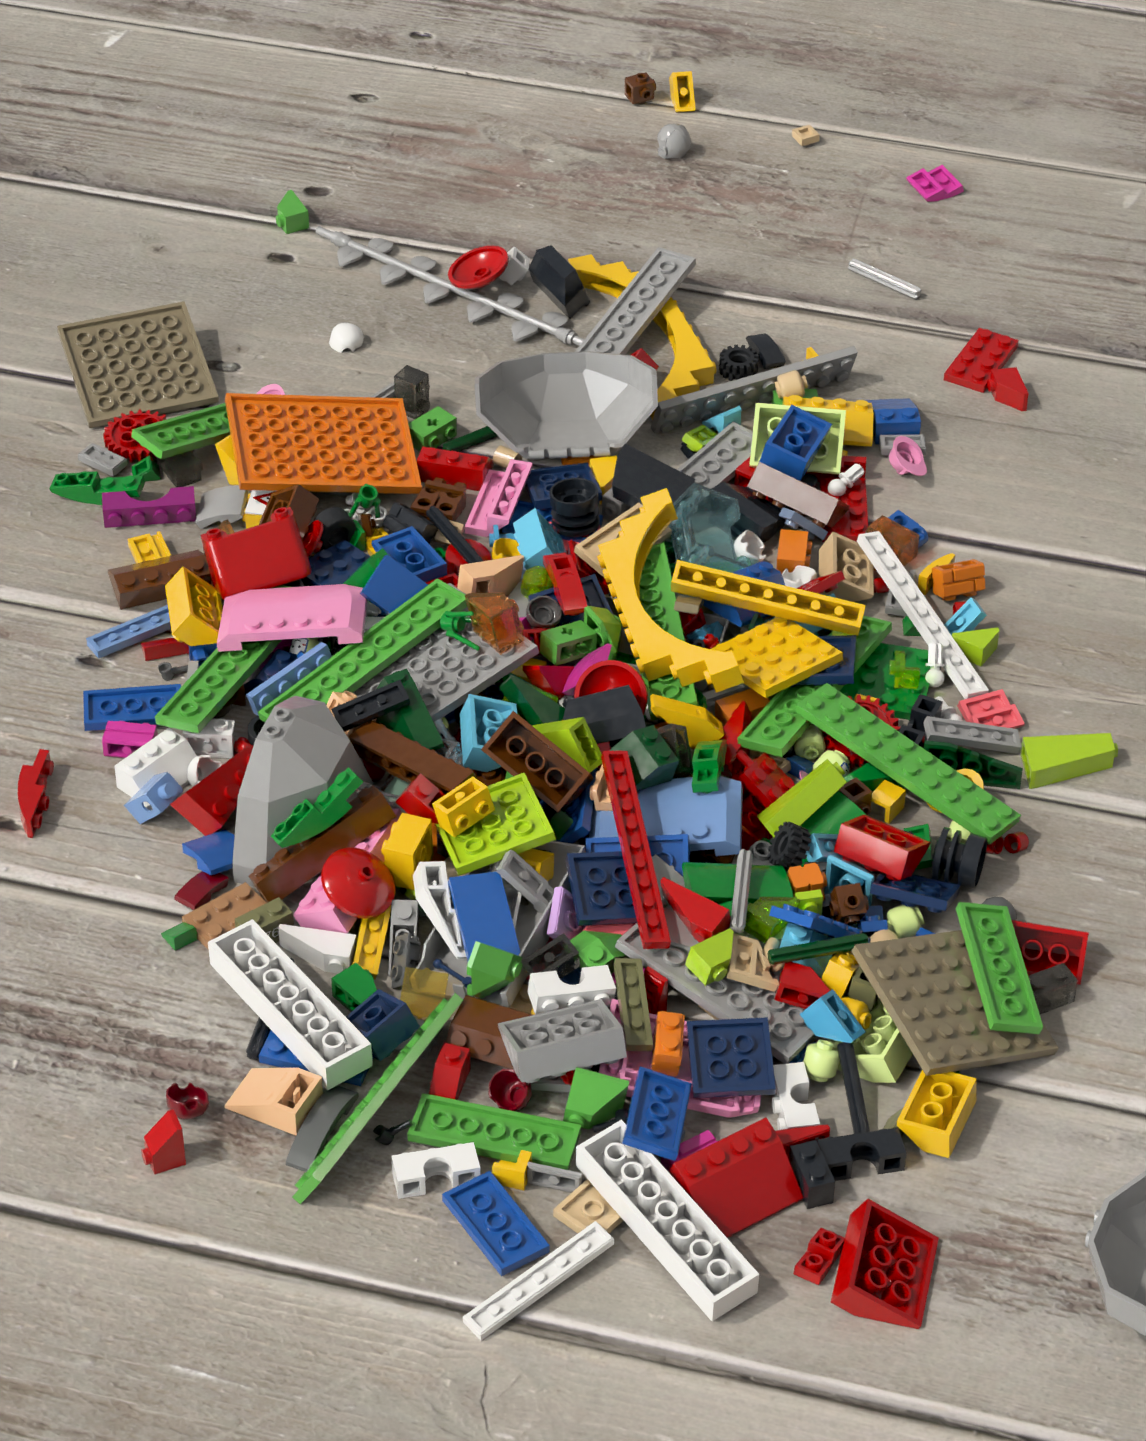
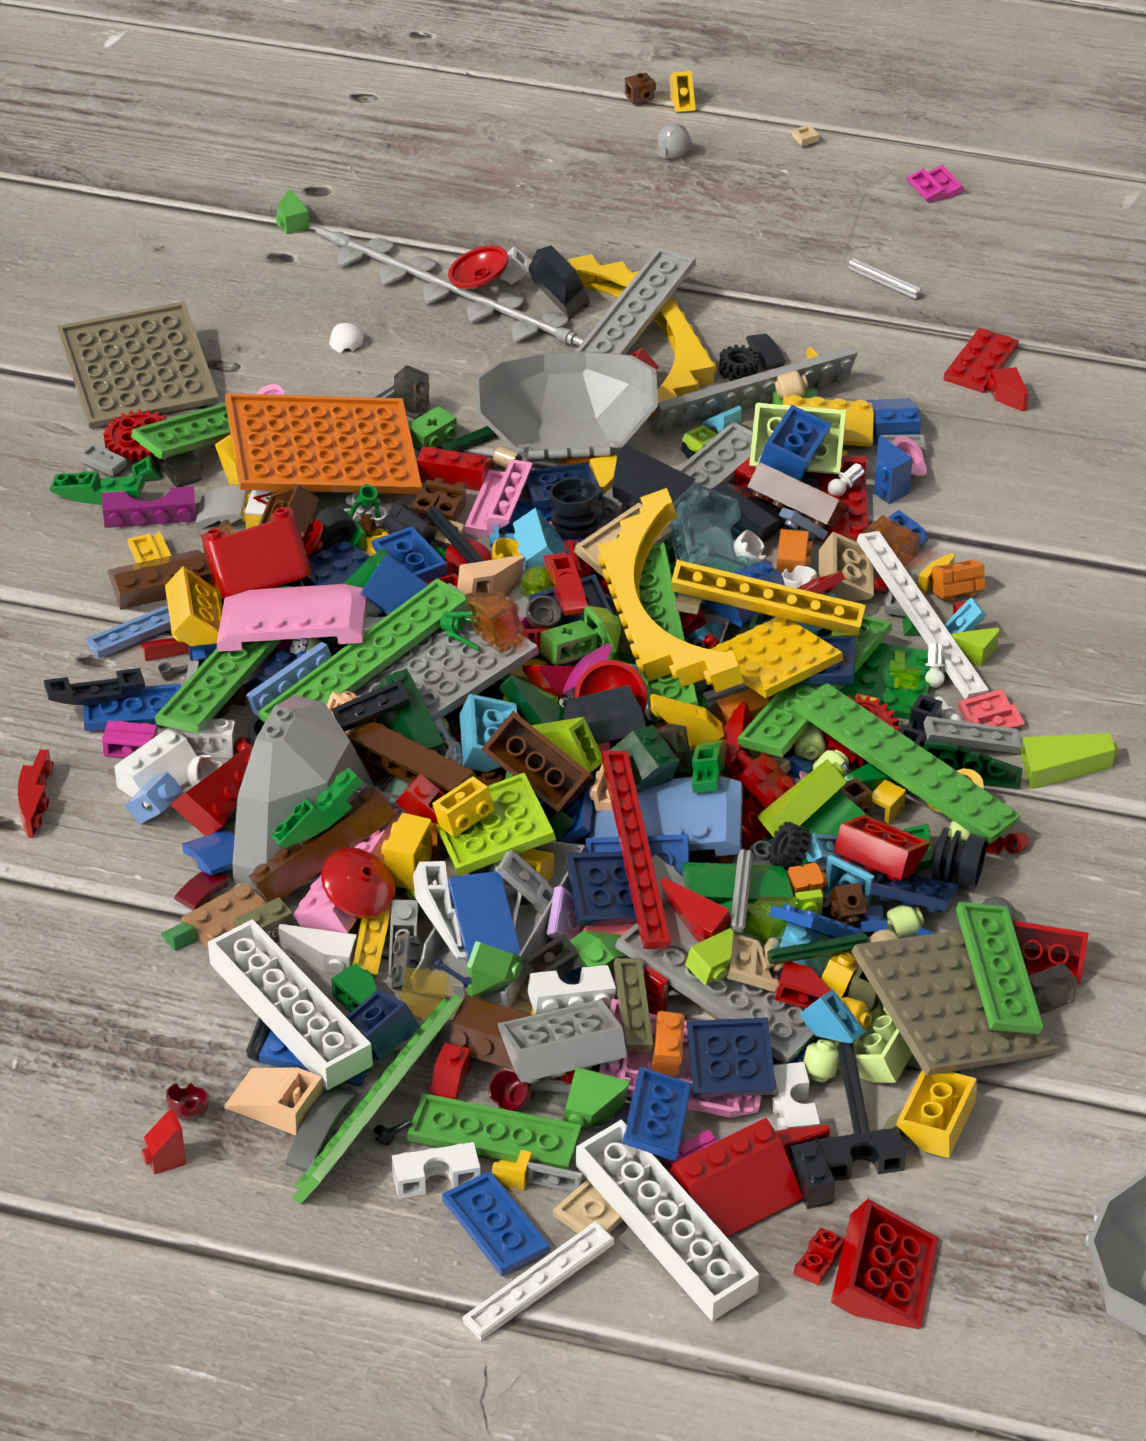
(95, 692): none -> black slope
(891, 472): none -> blue slope

